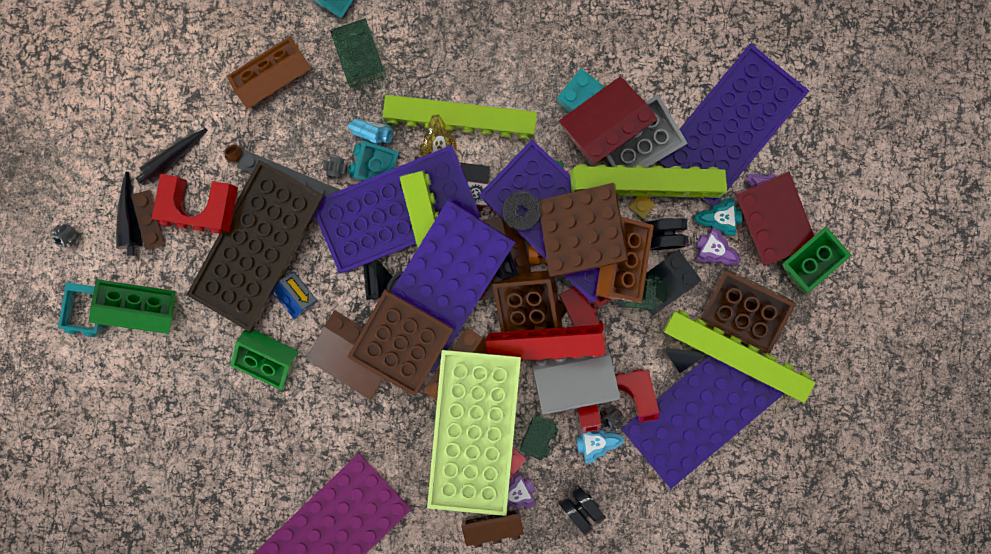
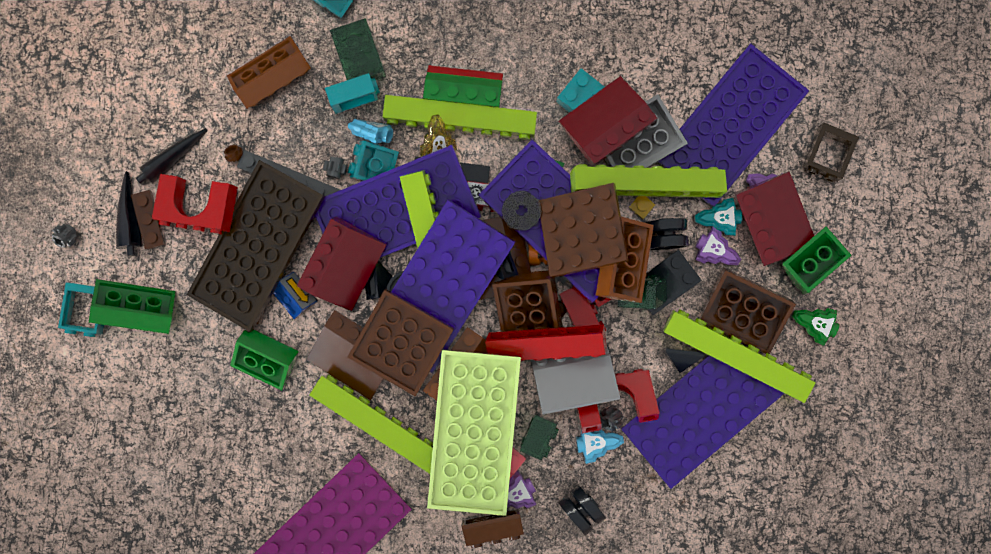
(341, 264): none -> dark red slope
(352, 93): none -> teal window
(374, 421): none -> lime brick
(463, 86): none -> green slope
(818, 323): none -> green rock
(837, 135): none -> dark brown window

